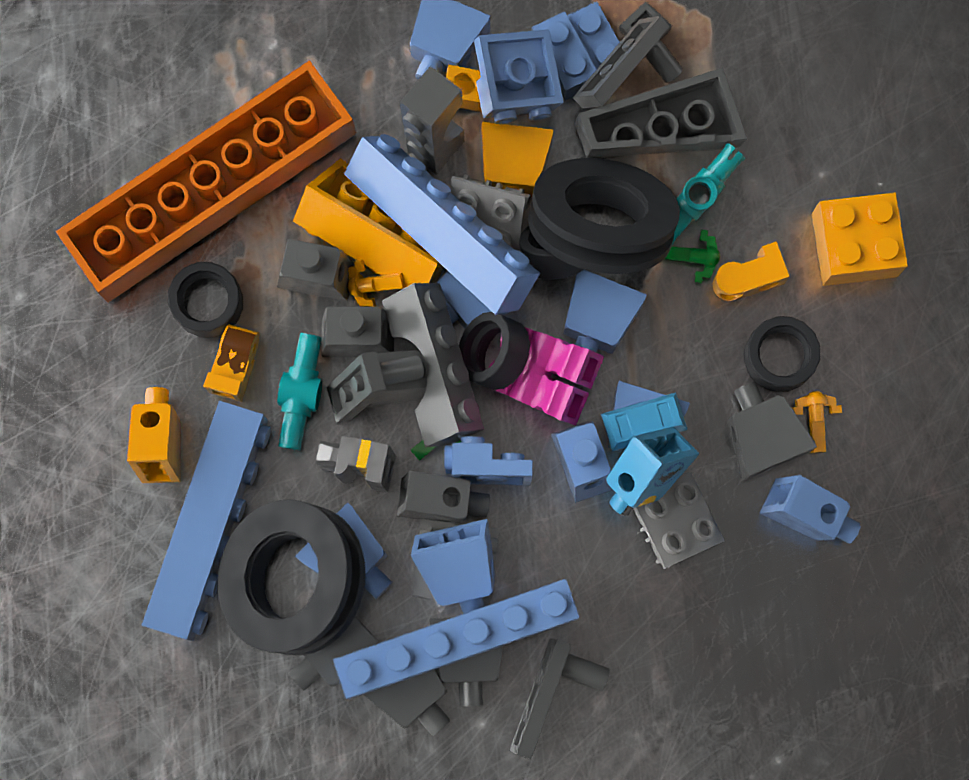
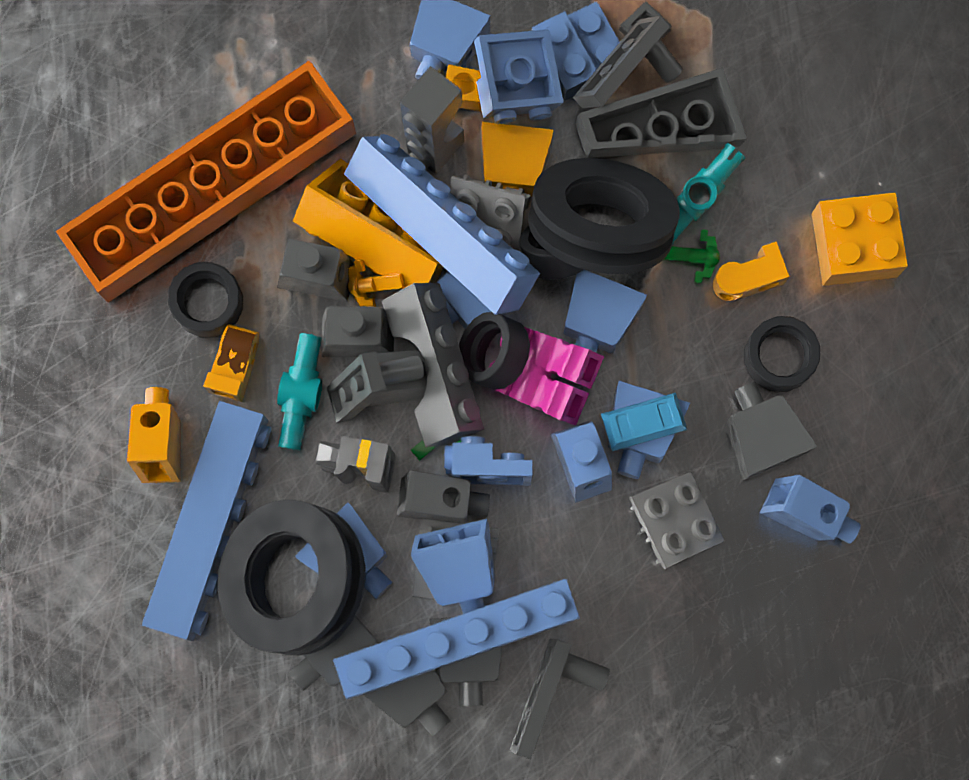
(649, 468): dark azure torso -> none
(815, 402): light orange piece -> none

